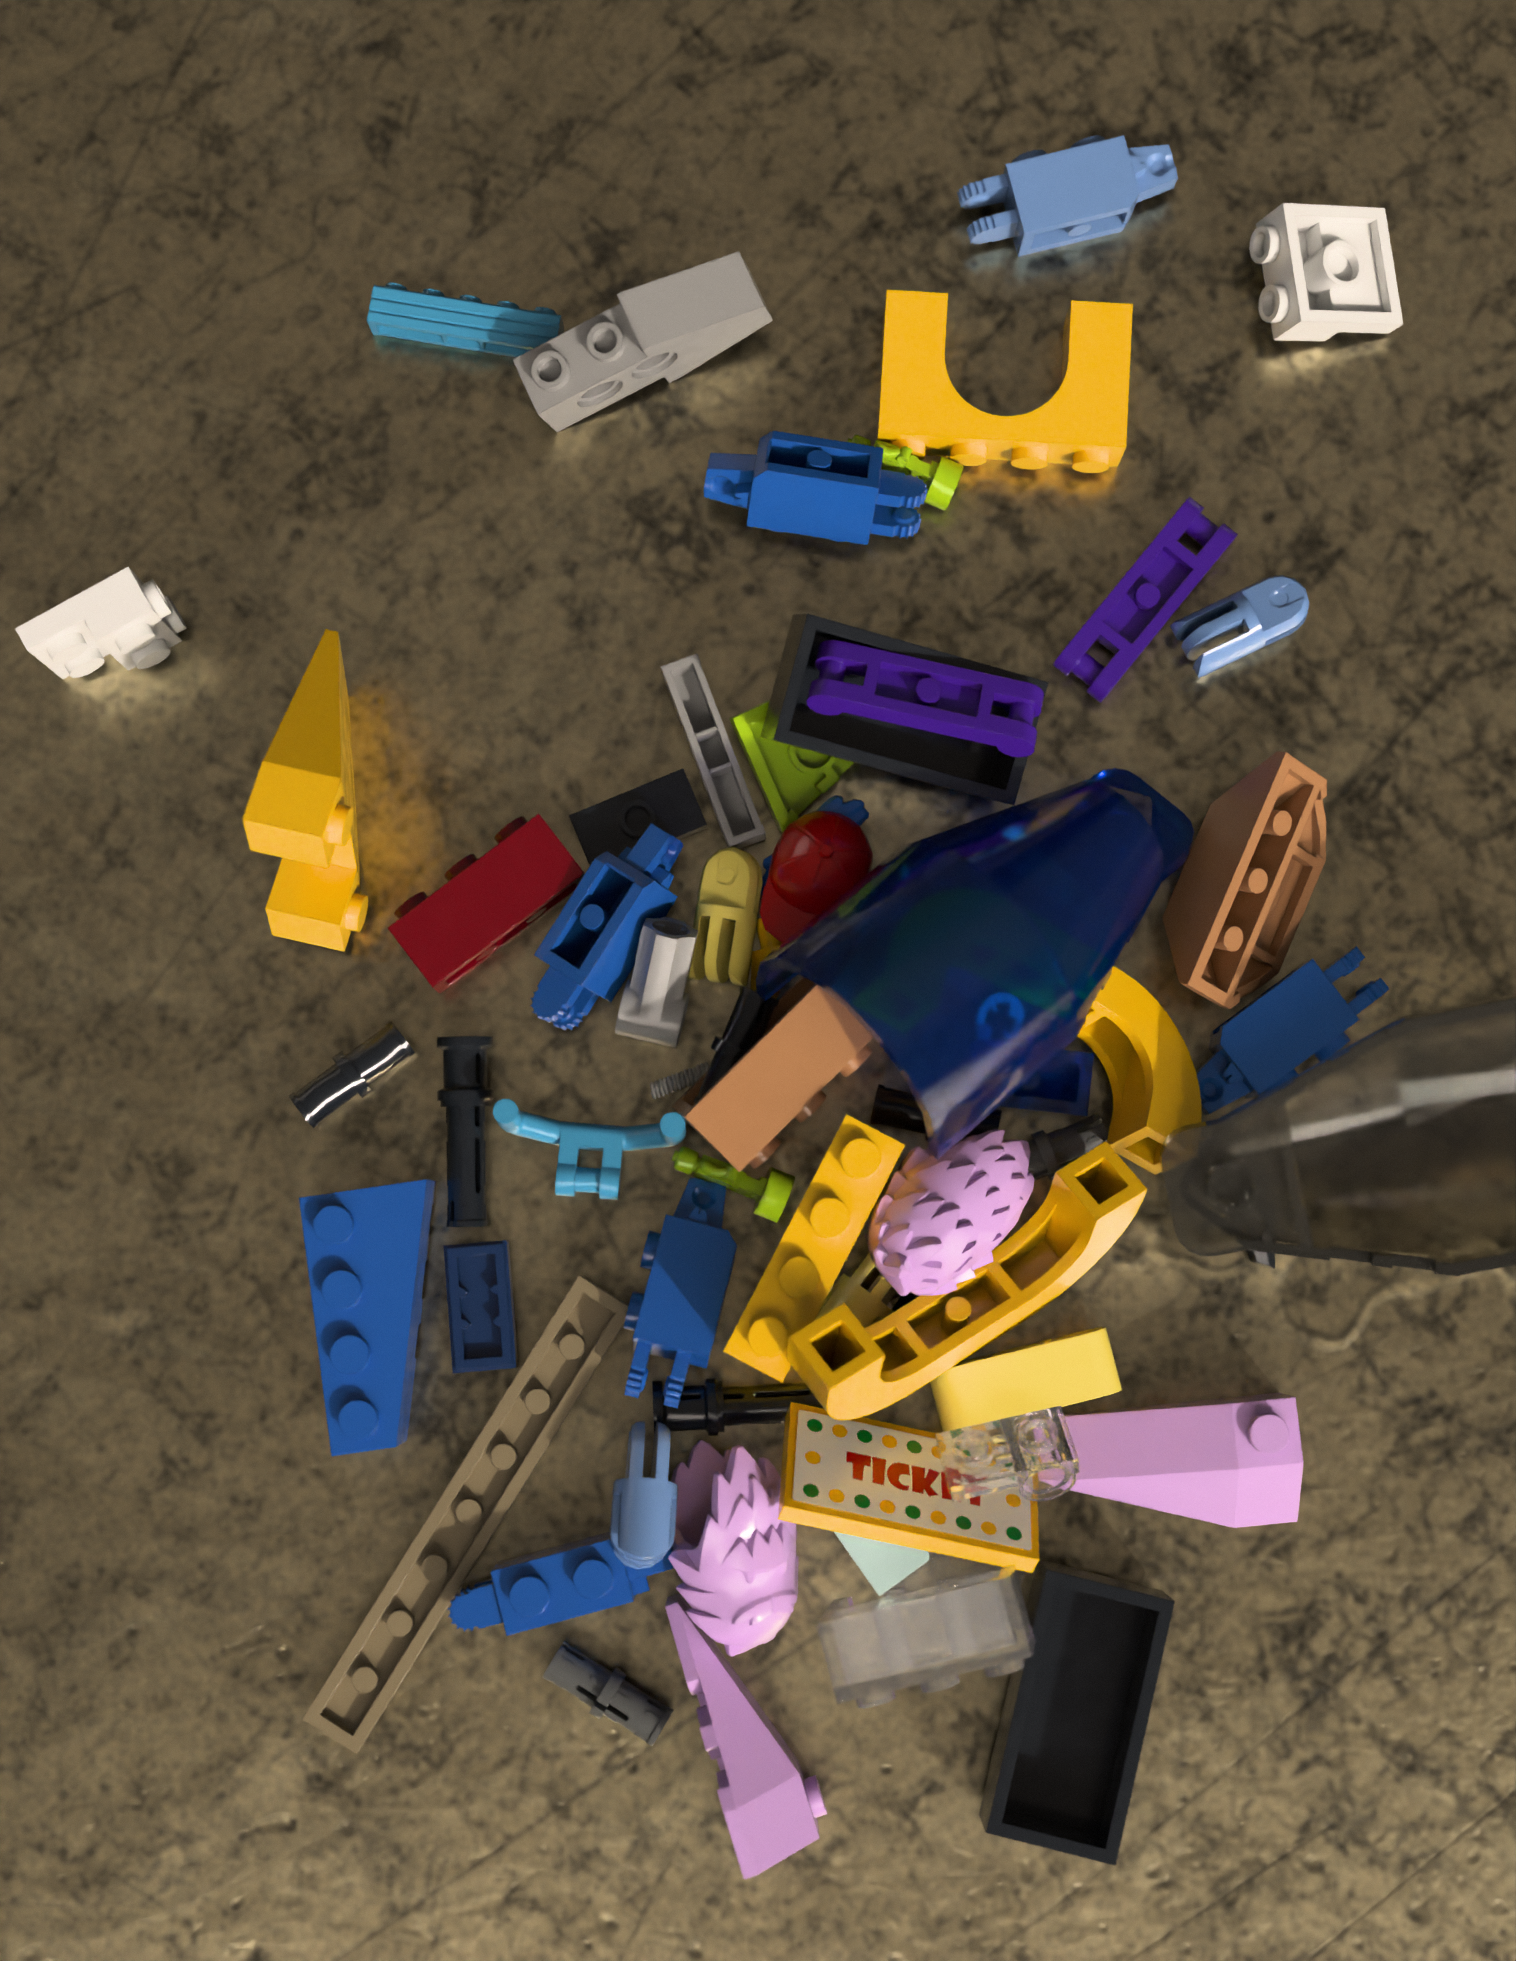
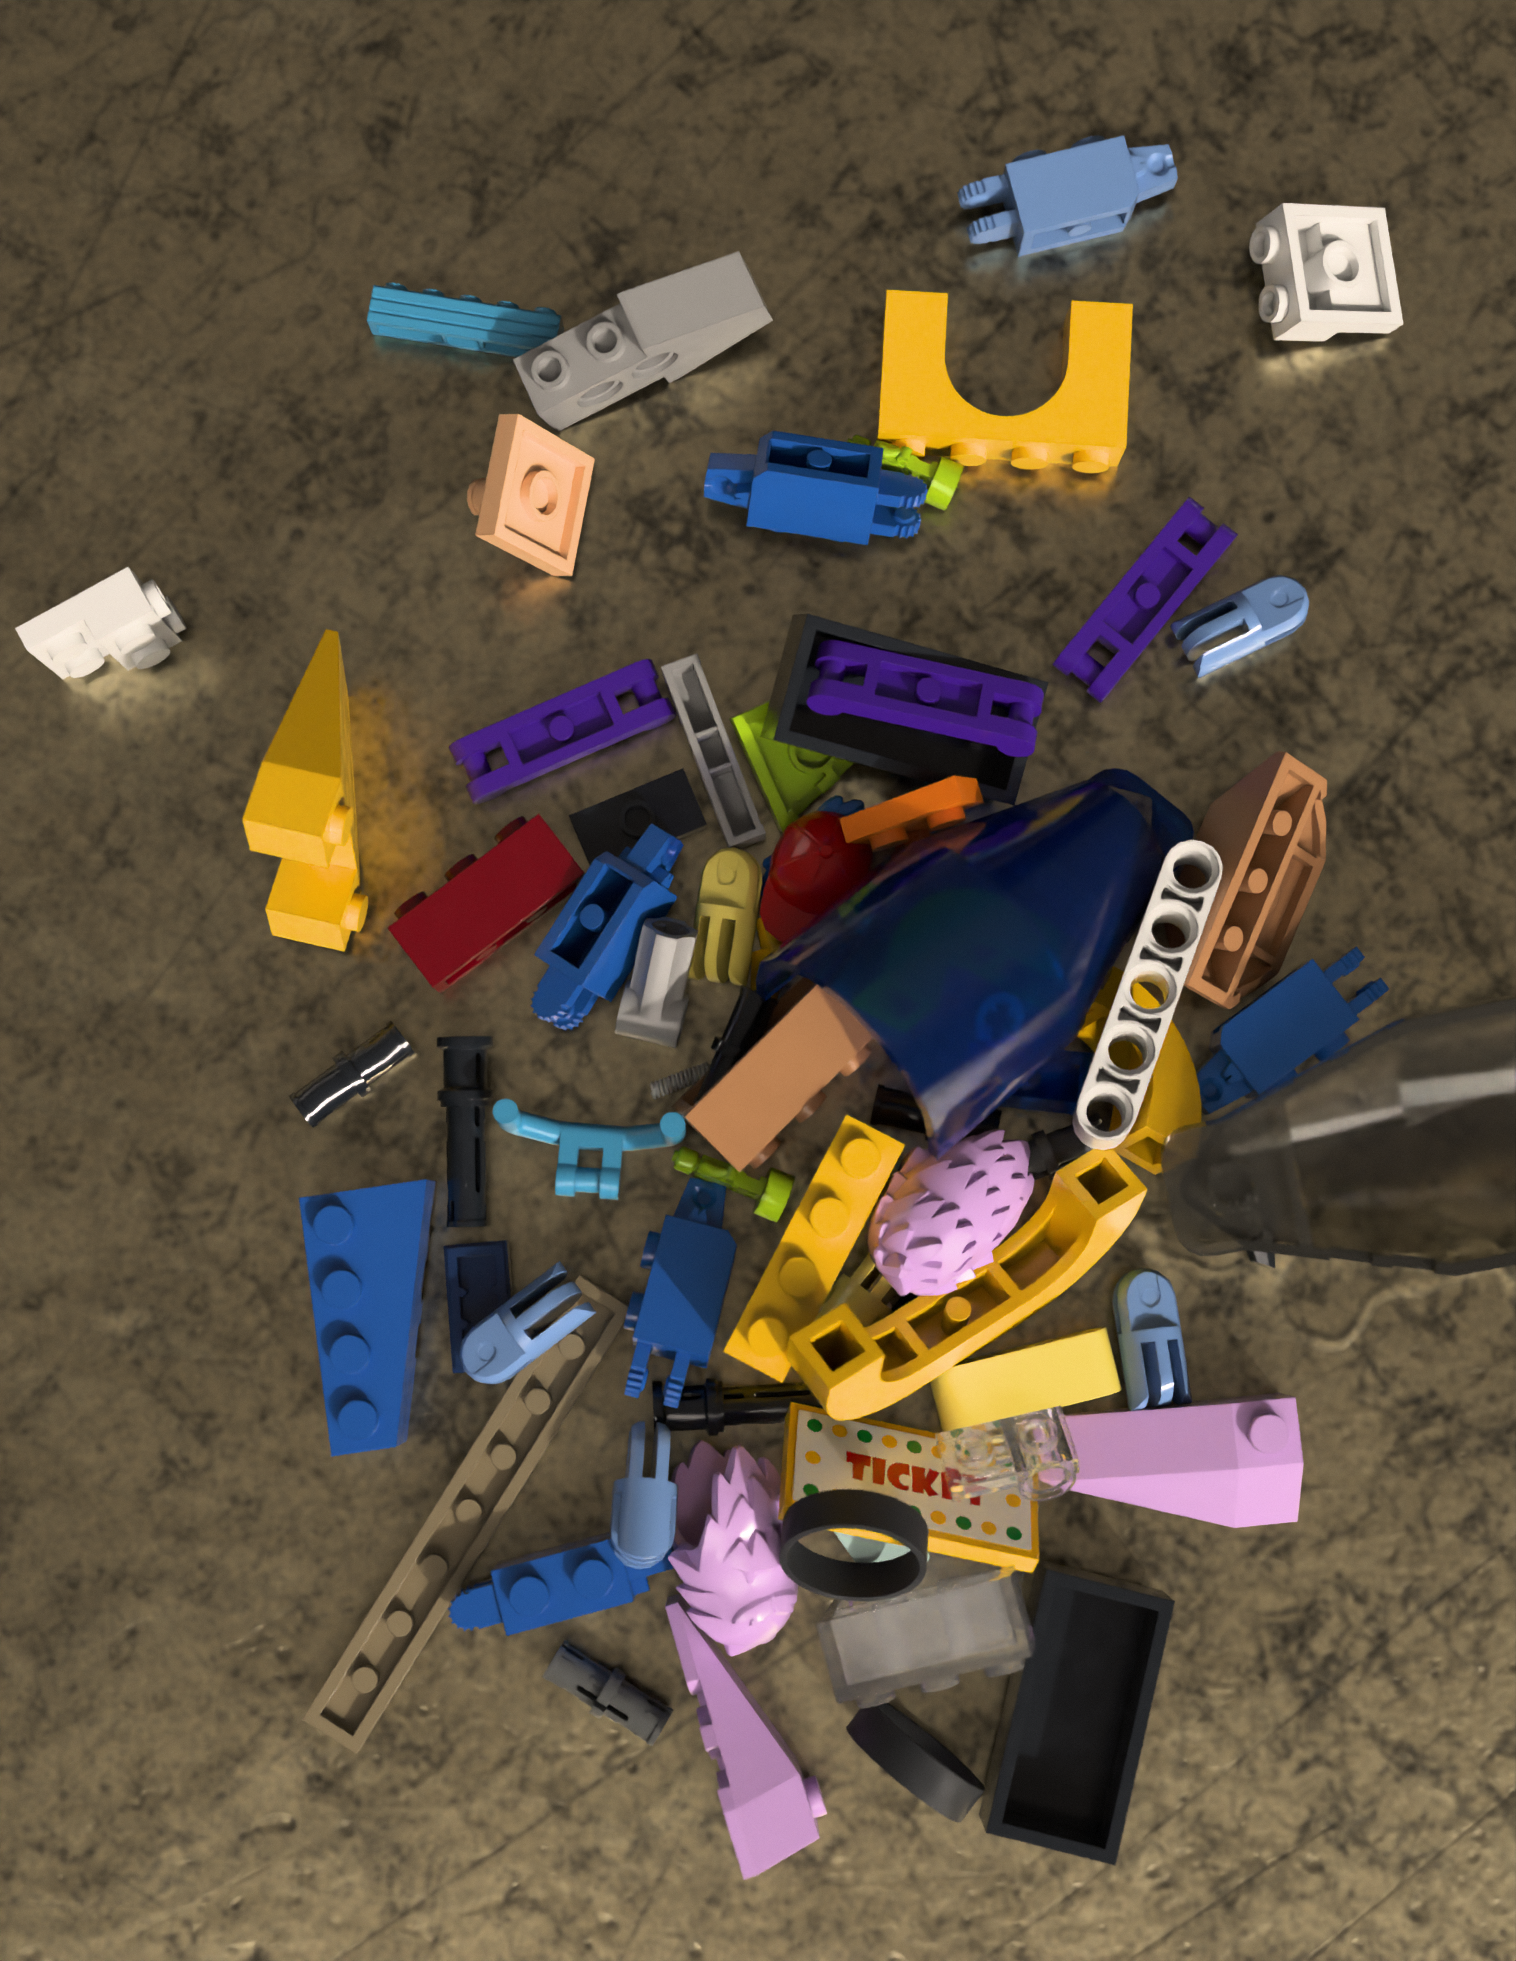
(510, 1339): none -> medium blue arm
(532, 495): none -> light nougat tile
(562, 730): none -> dark purple plate
(859, 1511): none -> black tyre
(913, 814): none -> orange plate
(916, 1760): none -> black tyre
(1150, 1340): none -> medium blue arm
(1154, 964): none -> white beam

